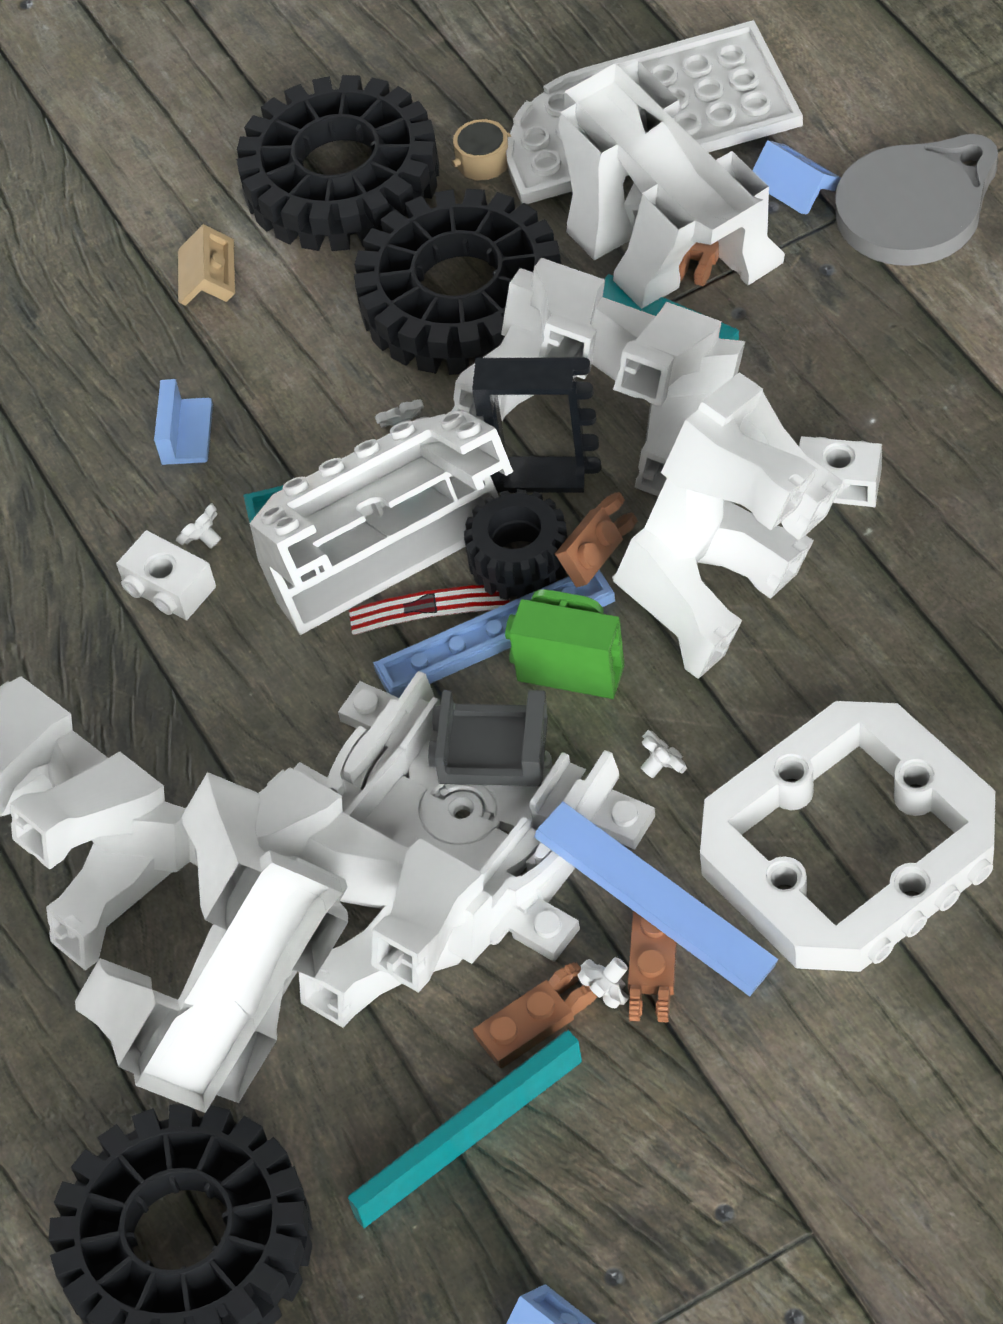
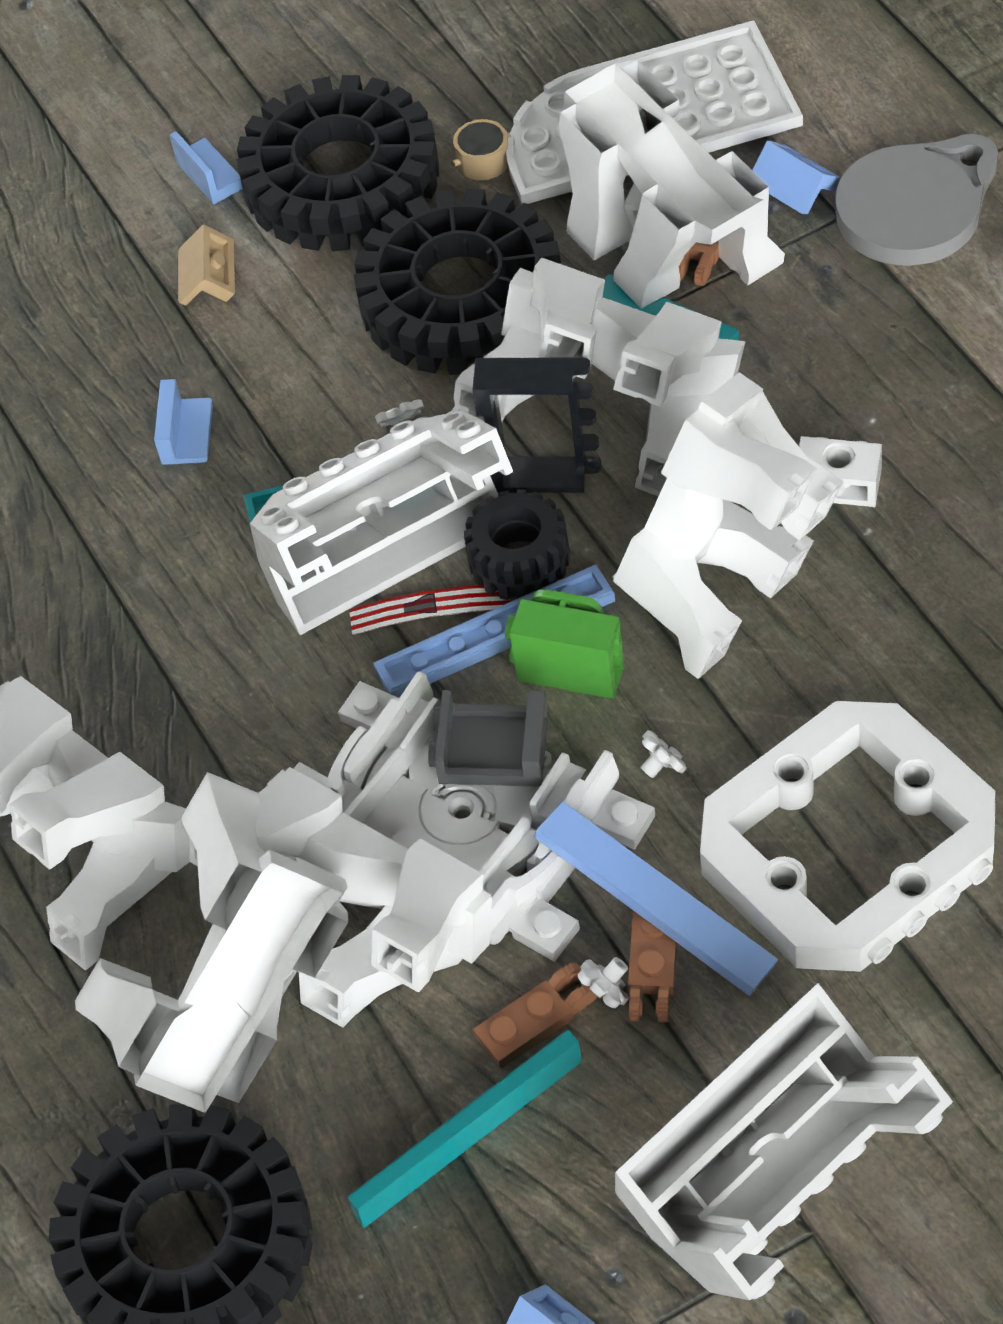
(166, 575): white brick -> none
(201, 529): white plant -> none
(206, 168): none -> light blue panel
(594, 540): nougat hinge -> none
(768, 1162): none -> white wedge

